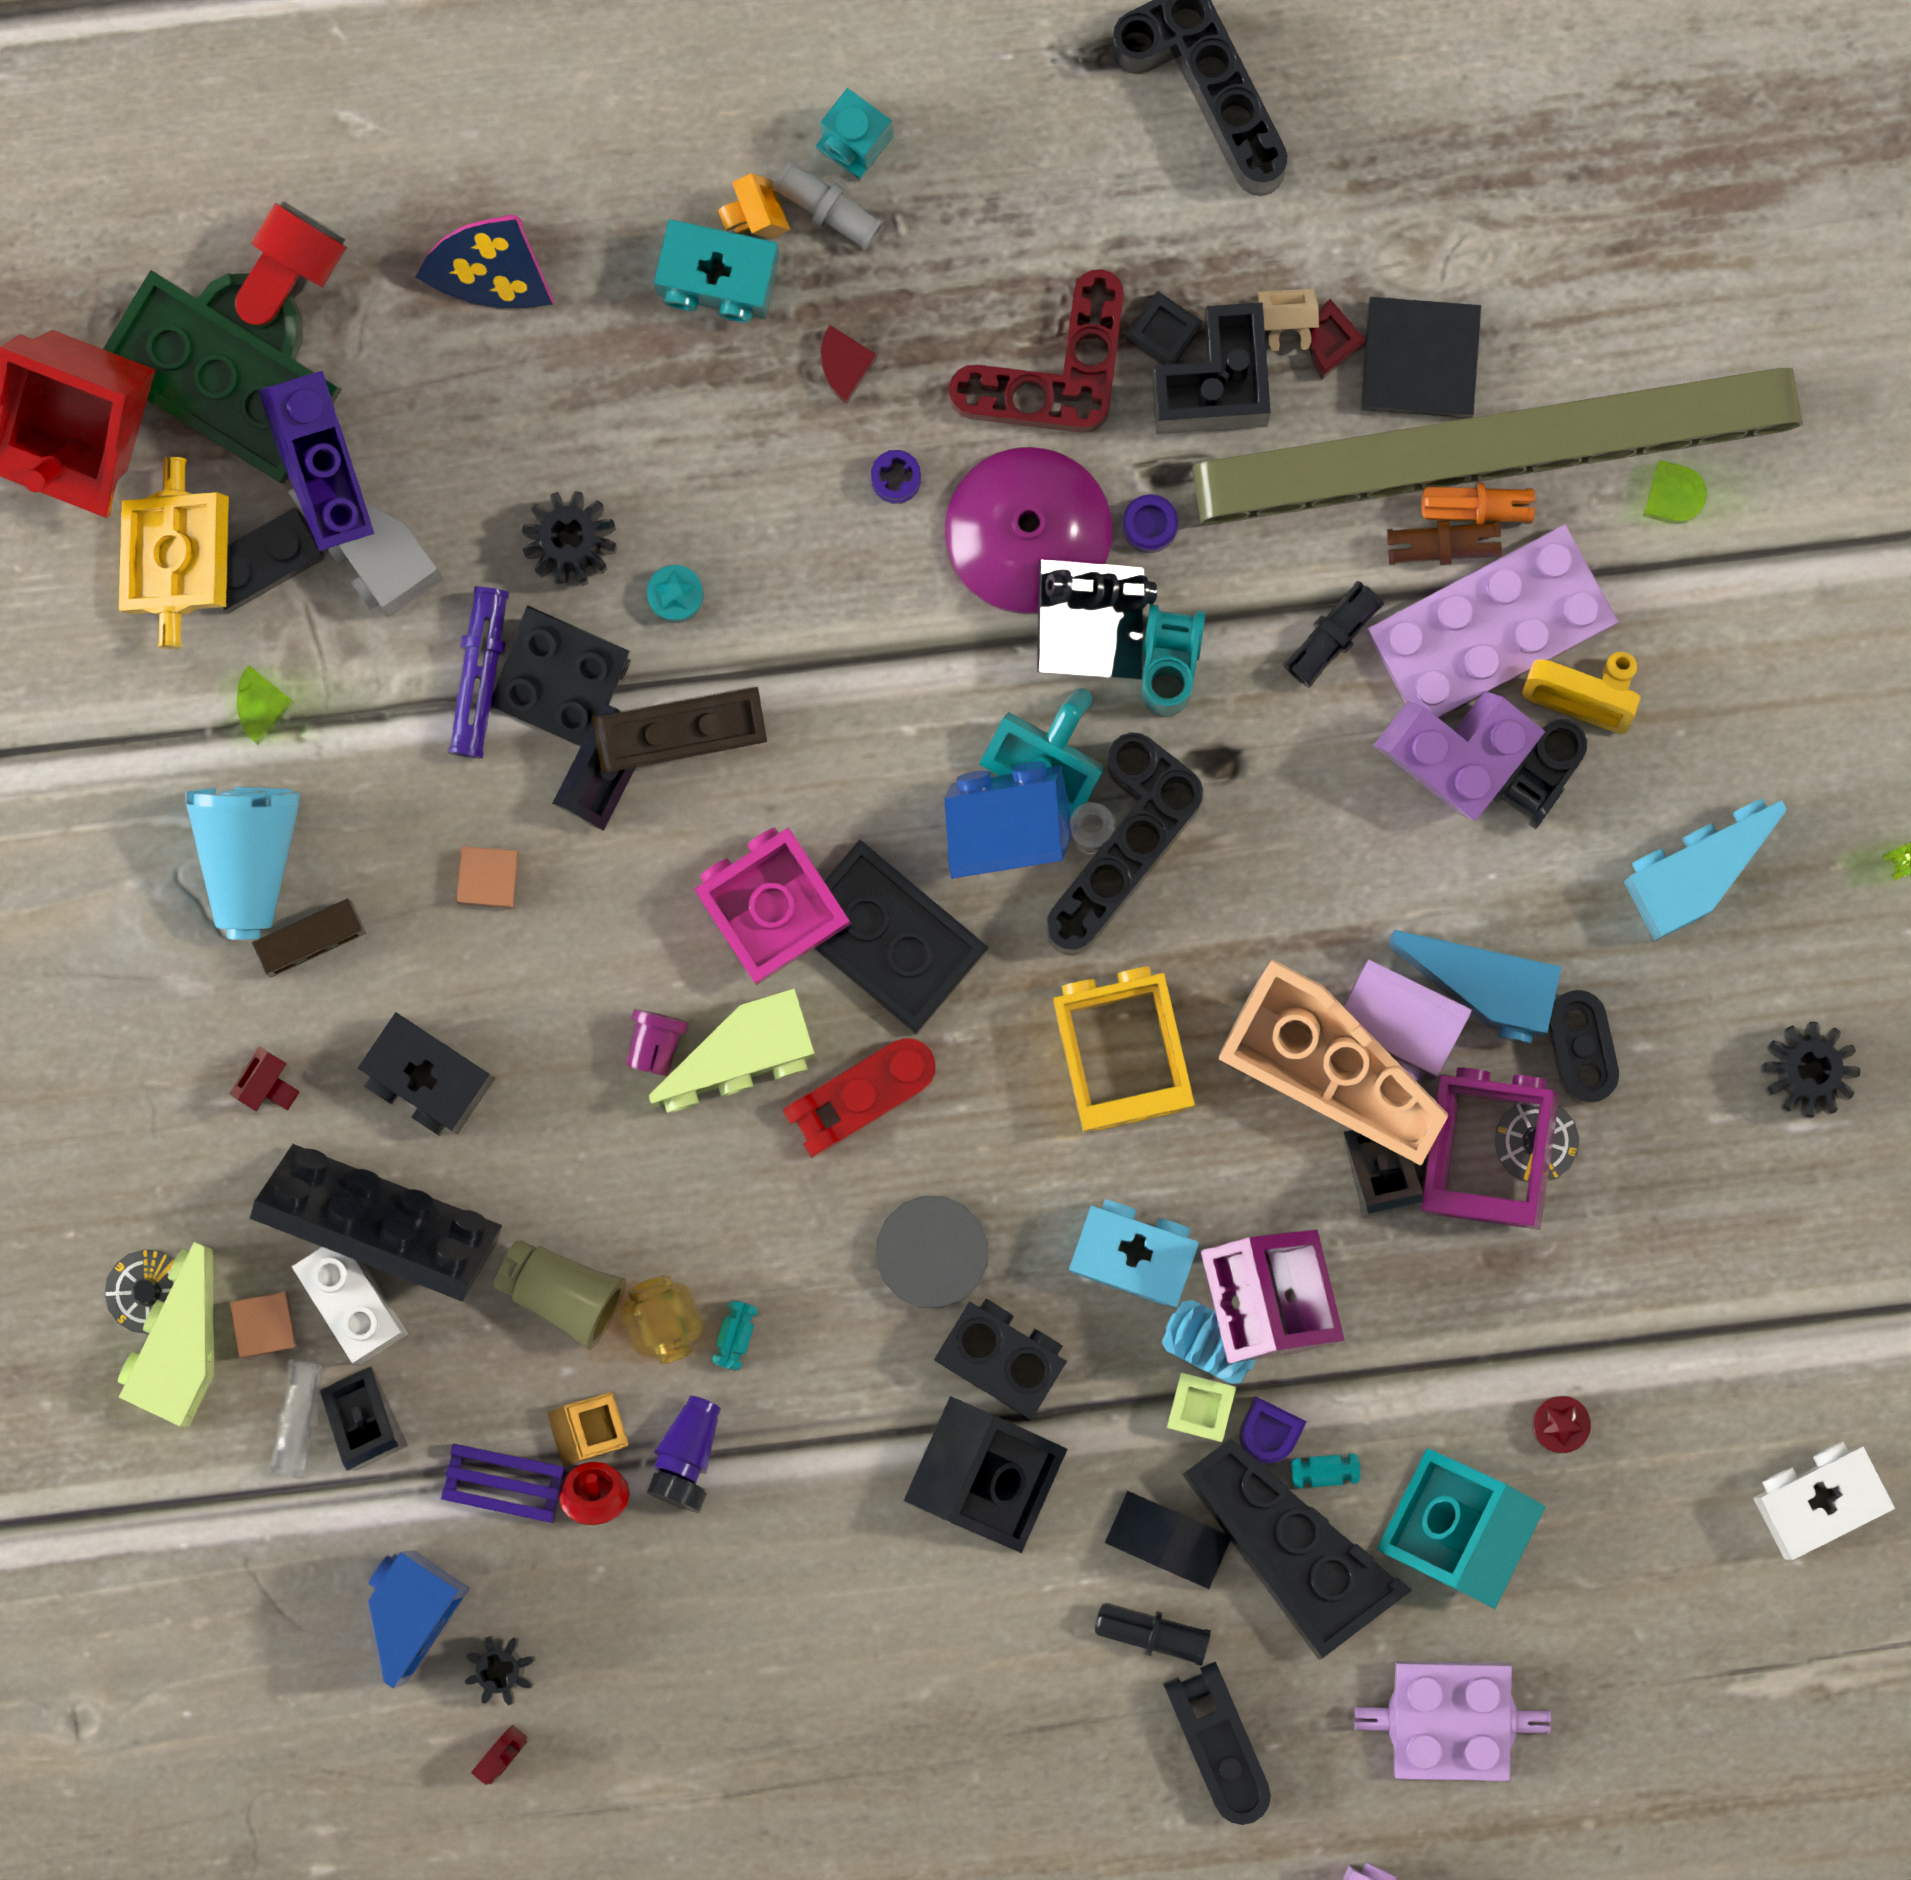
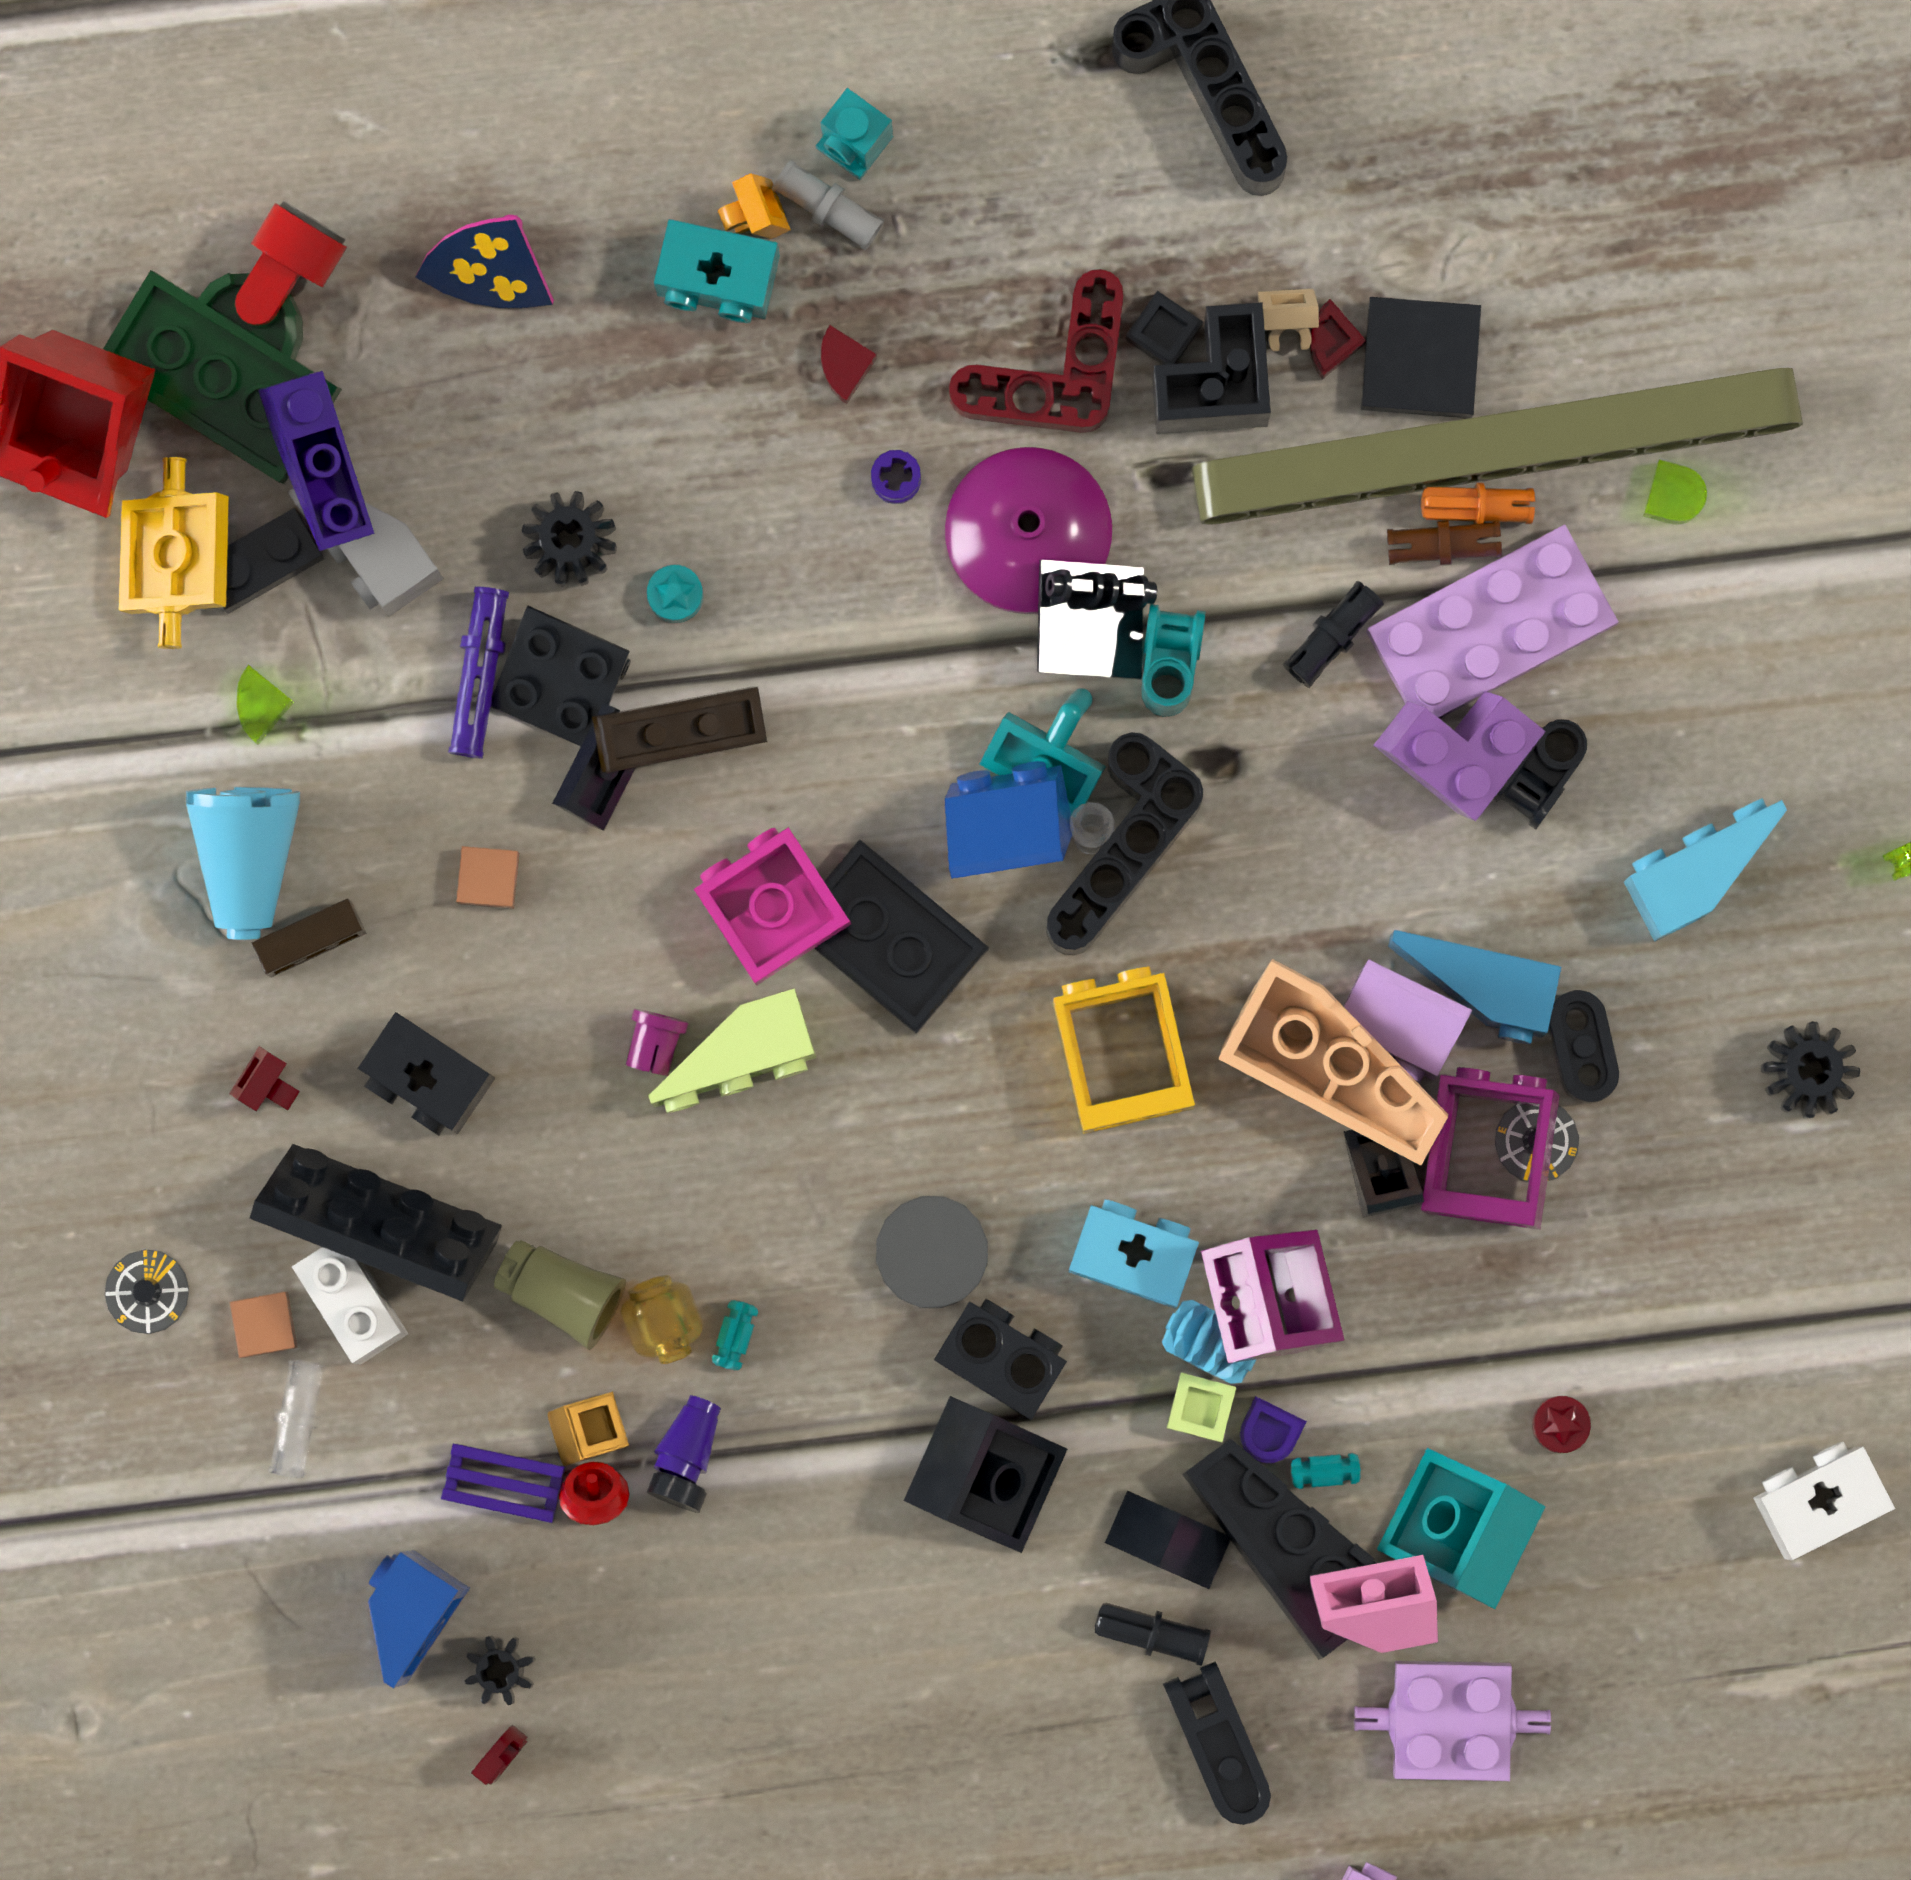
(179, 1352): yellowish green slope -> none
(362, 1420): black slope -> none
(863, 1093): red plate -> none
(1150, 523): dark purple tile -> none
(1379, 1604): none -> bright pink slope
(1584, 697): yellow piece -> none

